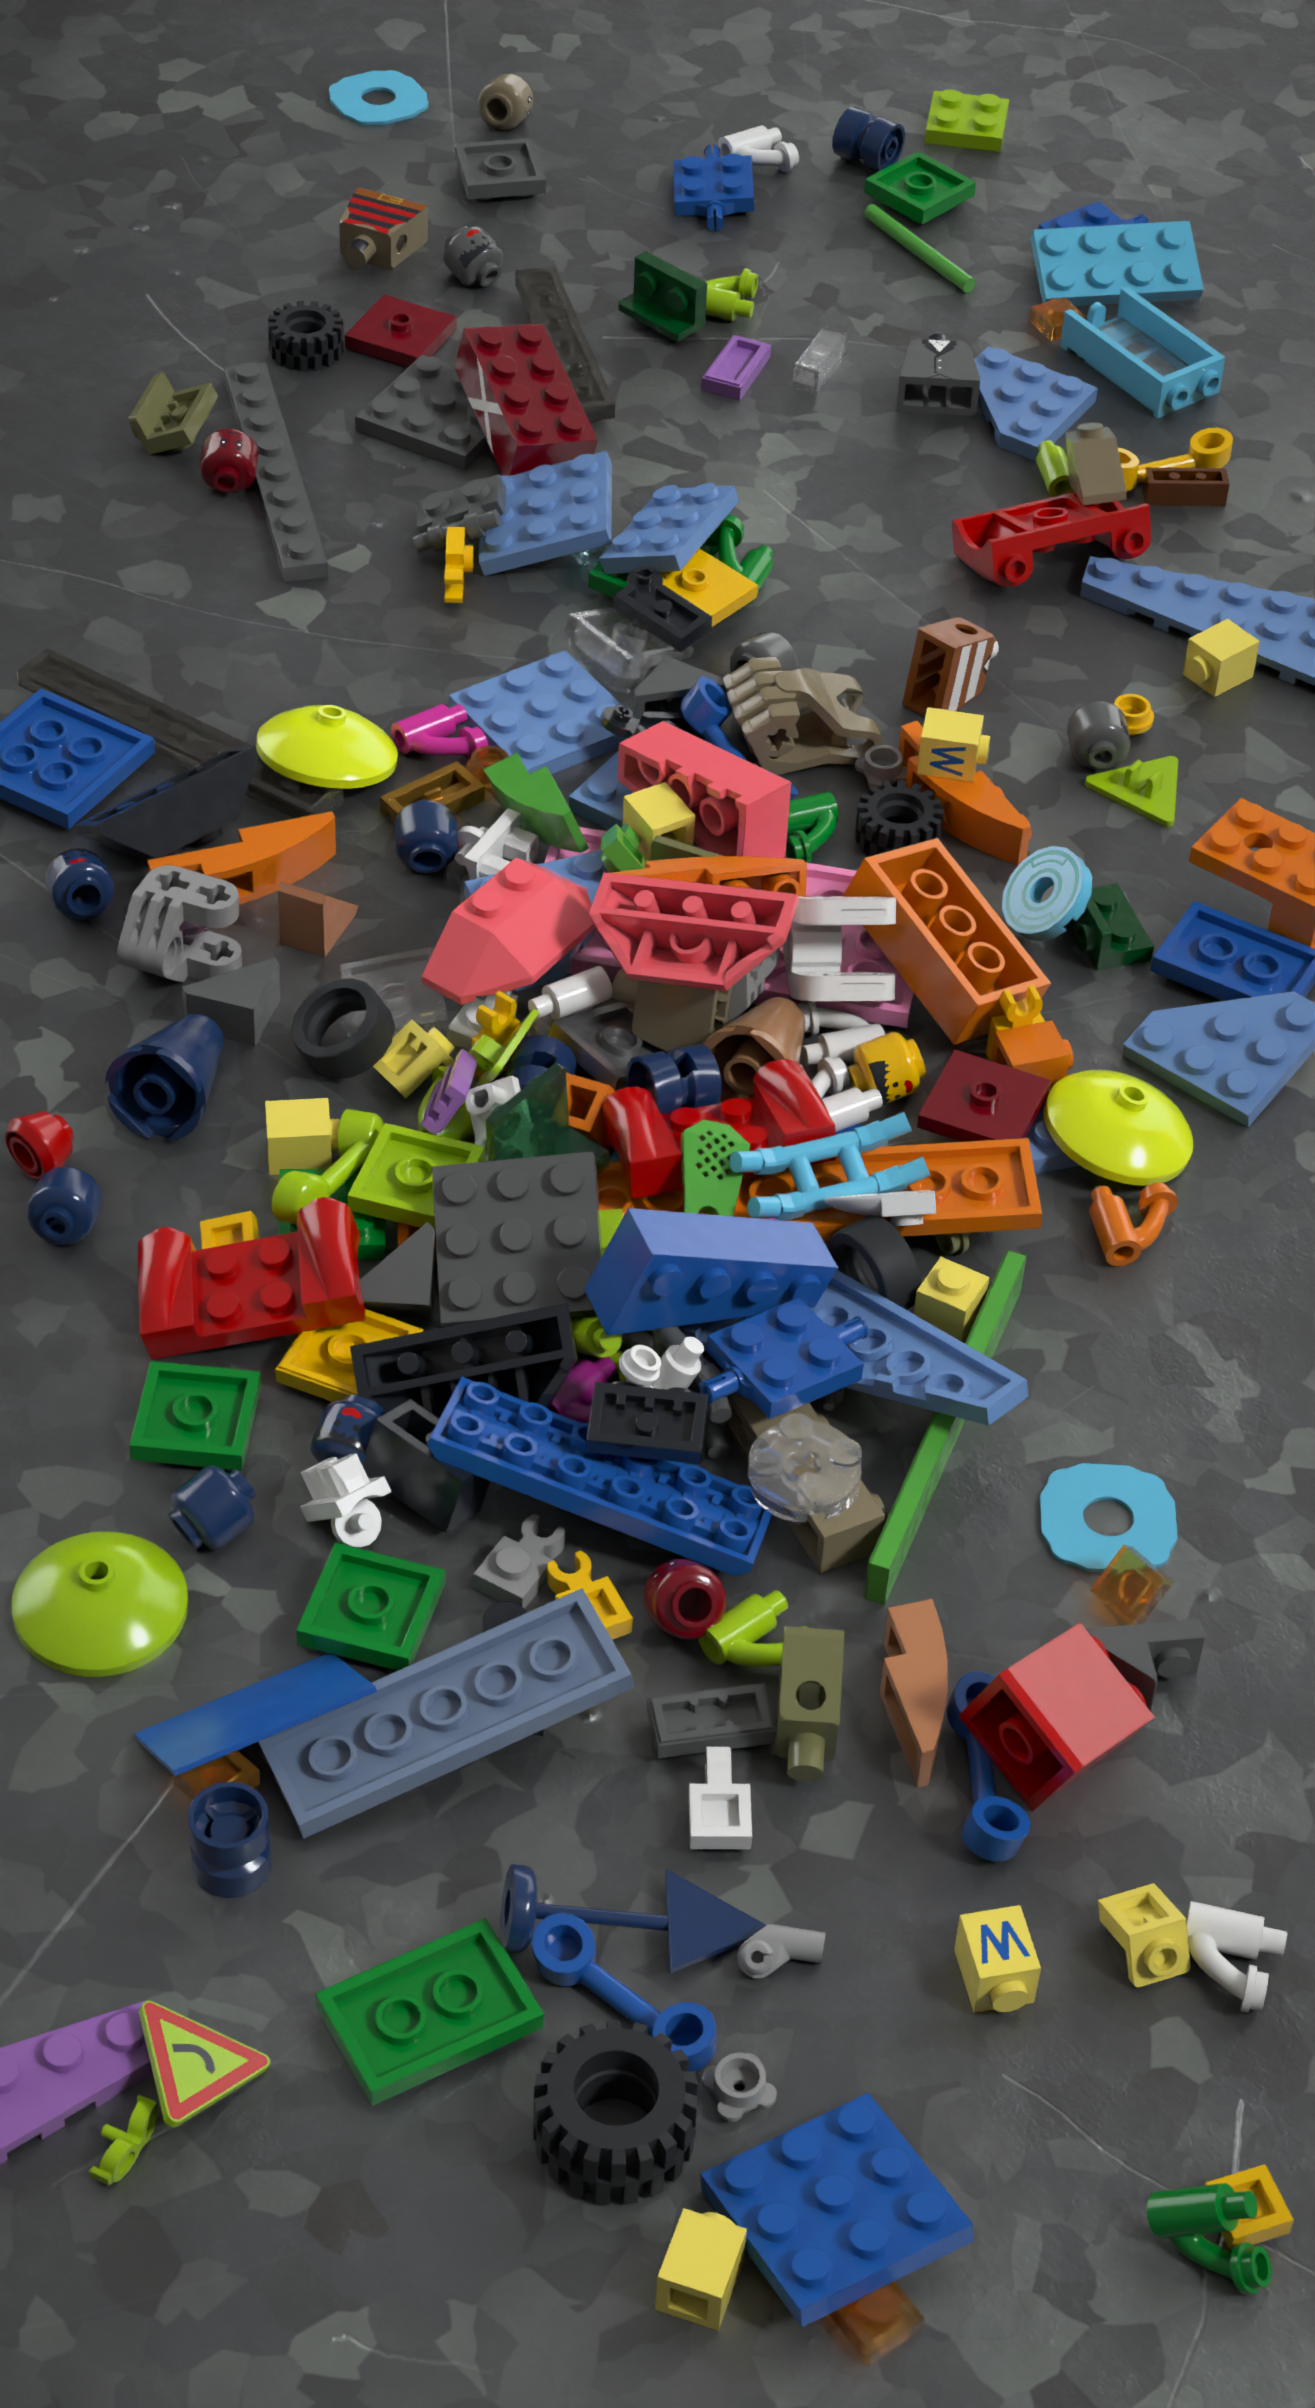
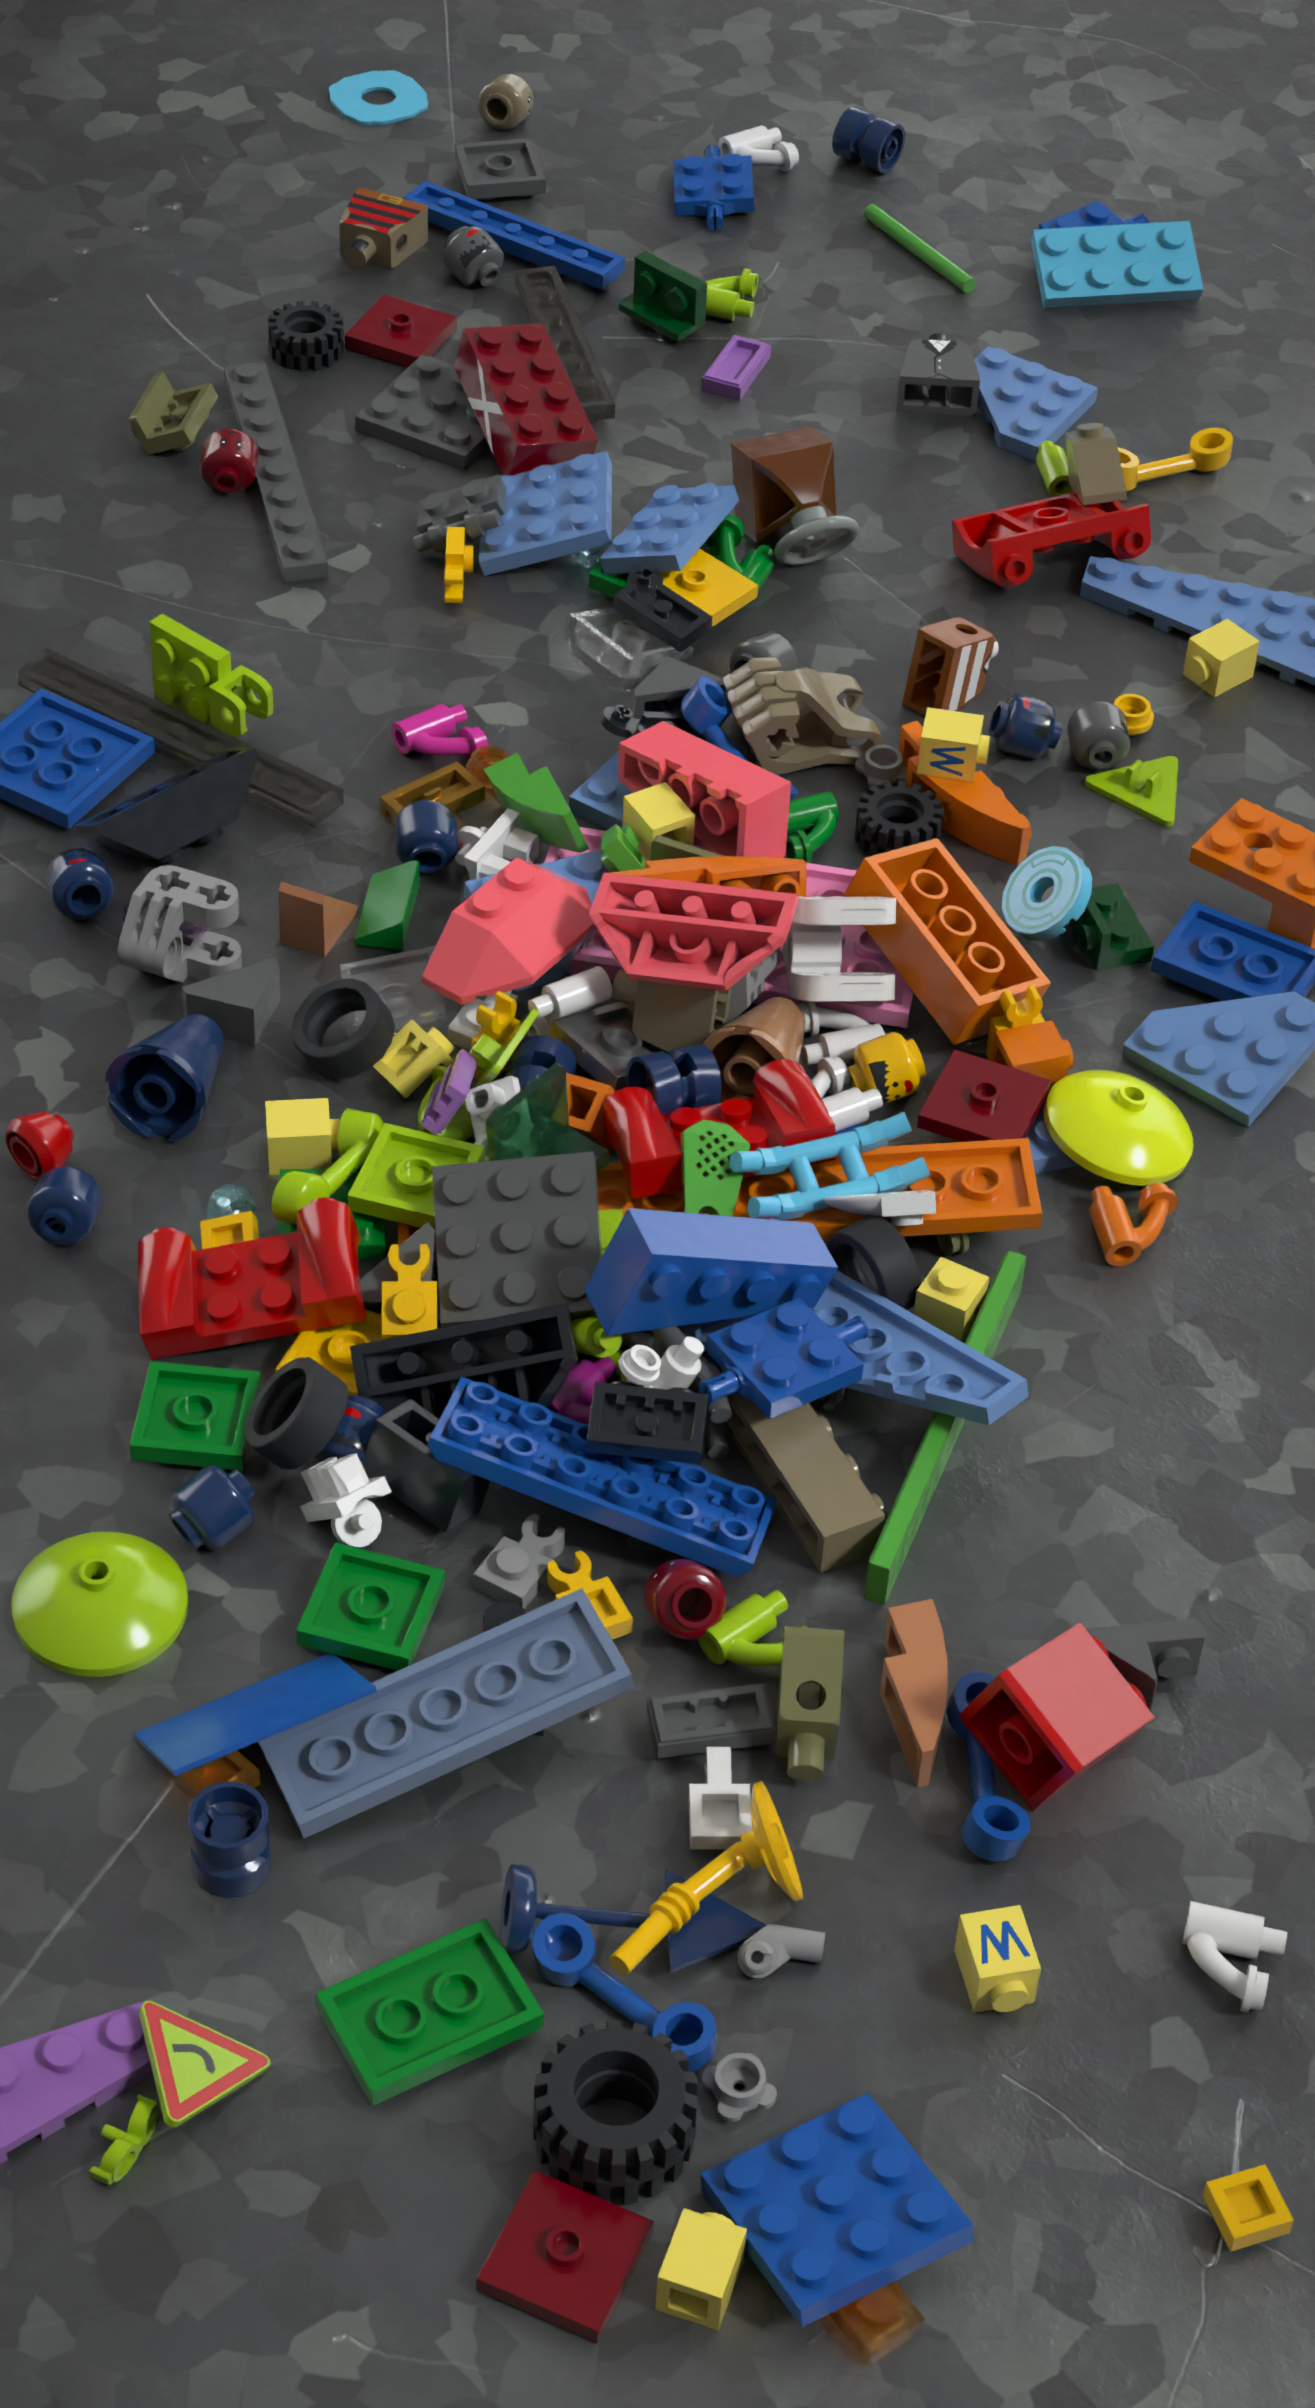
(199, 679): none -> lime plate
(229, 1200): none -> clear light blue plate
(264, 855): orange slope -> none
(296, 1413): none -> black tyre
(327, 747): neon yellow dish -> none
(389, 907): none -> green slope
(409, 1303): none -> yellow plate
(520, 236): none -> blue plate
(542, 712): medium blue plate -> none
(565, 2256): none -> dark red plate
(760, 1847): none -> yellow dish
(790, 493): none -> reddish brown piece
(811, 1444): clear plate -> none
(820, 359): clear piece -> none
(919, 187): green plate -> none
(967, 120): lime plate -> none
(1025, 726): none -> dark blue head
(1050, 315): clear orange plate -> none
(1076, 1487): medium azure piece -> none
(1131, 1585): clear orange plate -> none
(1145, 353): medium azure door -> none
(1149, 1932): light yellow bracket -> none
(1185, 486): reddish brown piece -> none
(1205, 2210): green plant -> none

